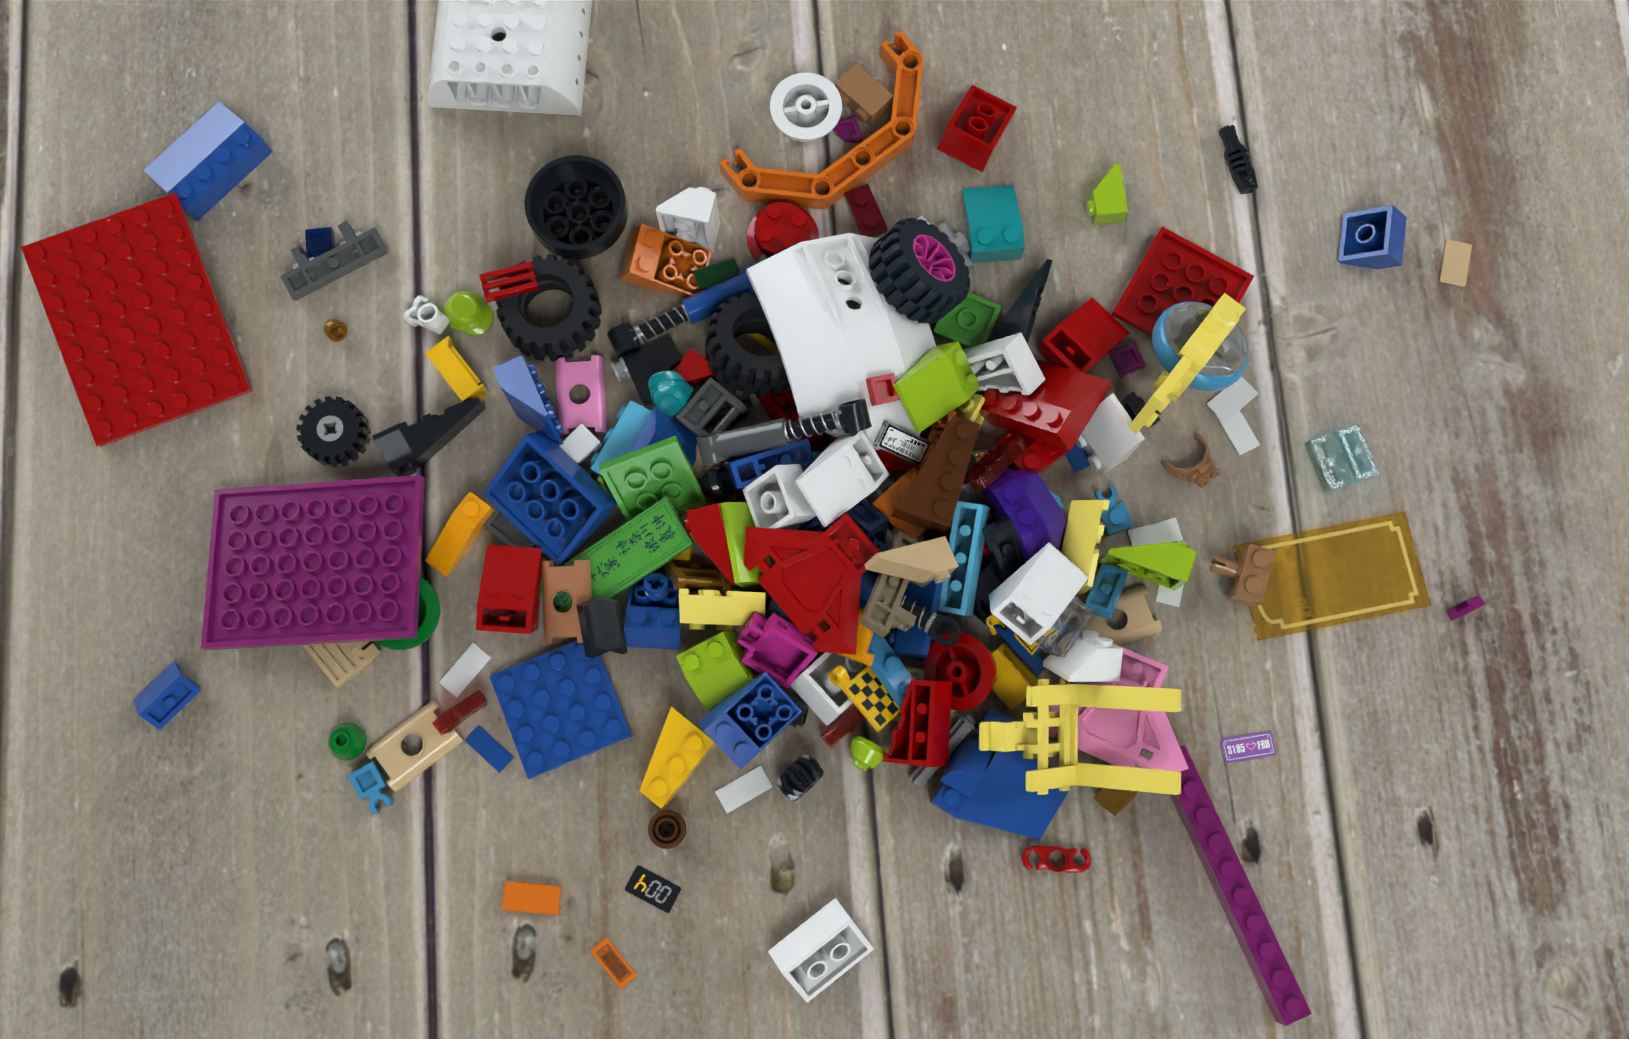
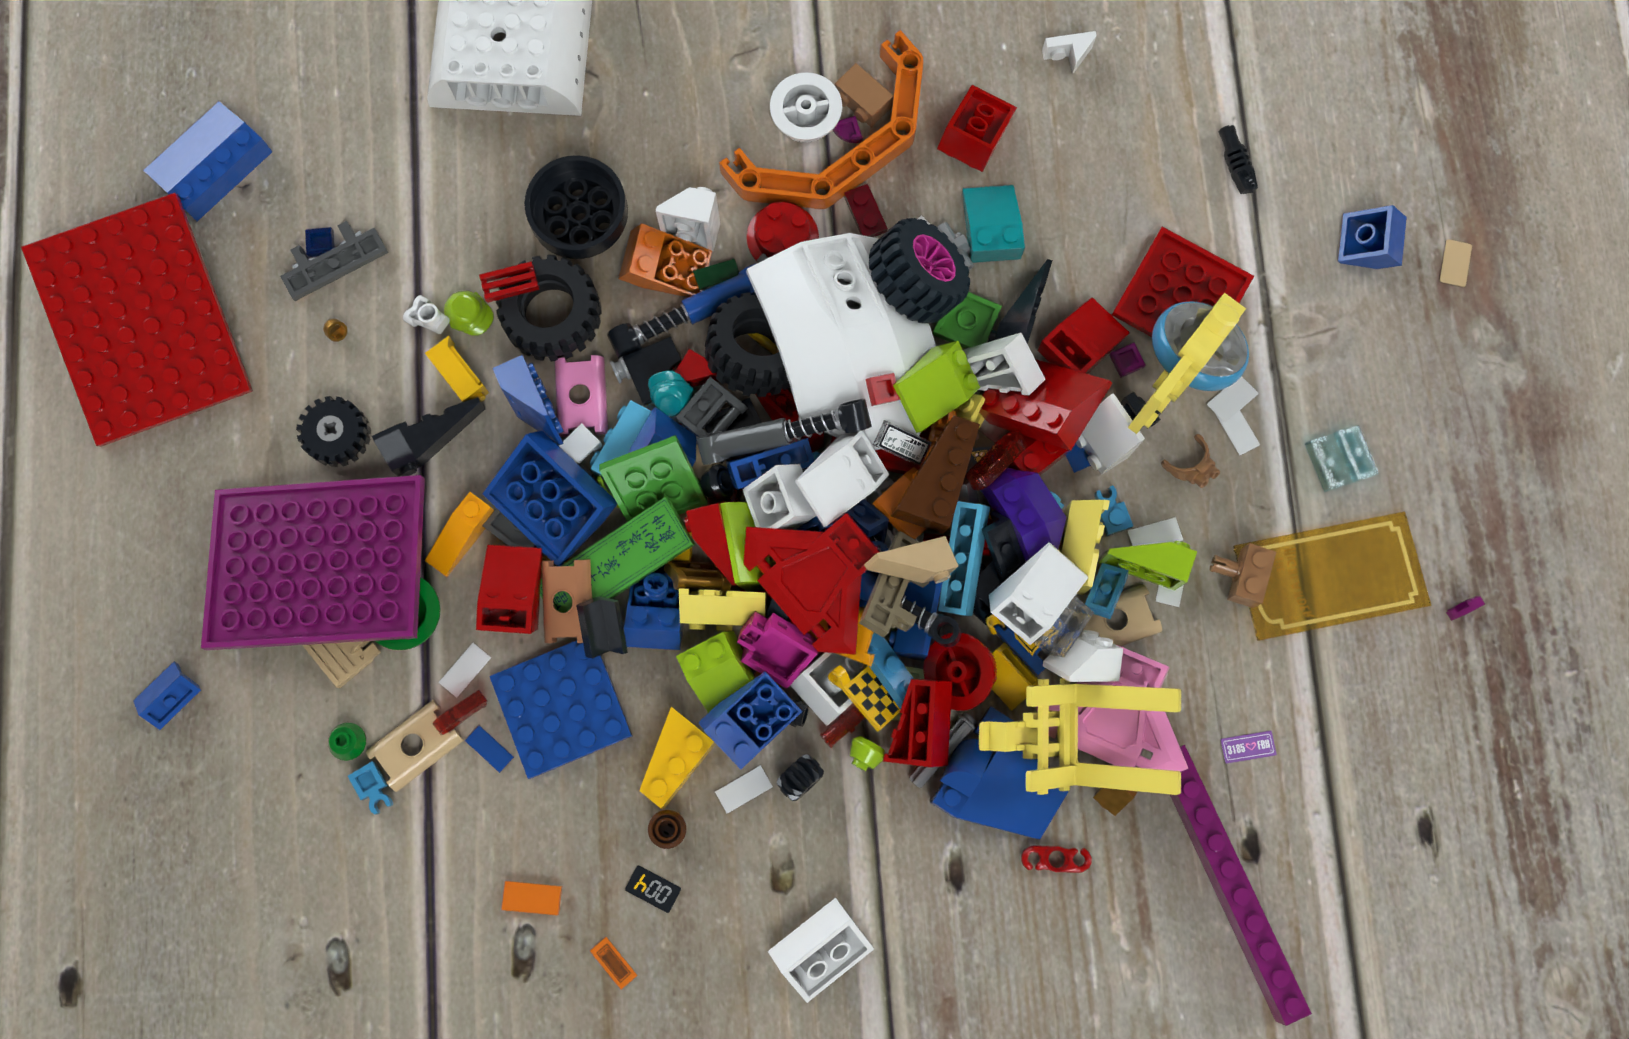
(1072, 46): none -> white slope
(1108, 199): lime slope -> none

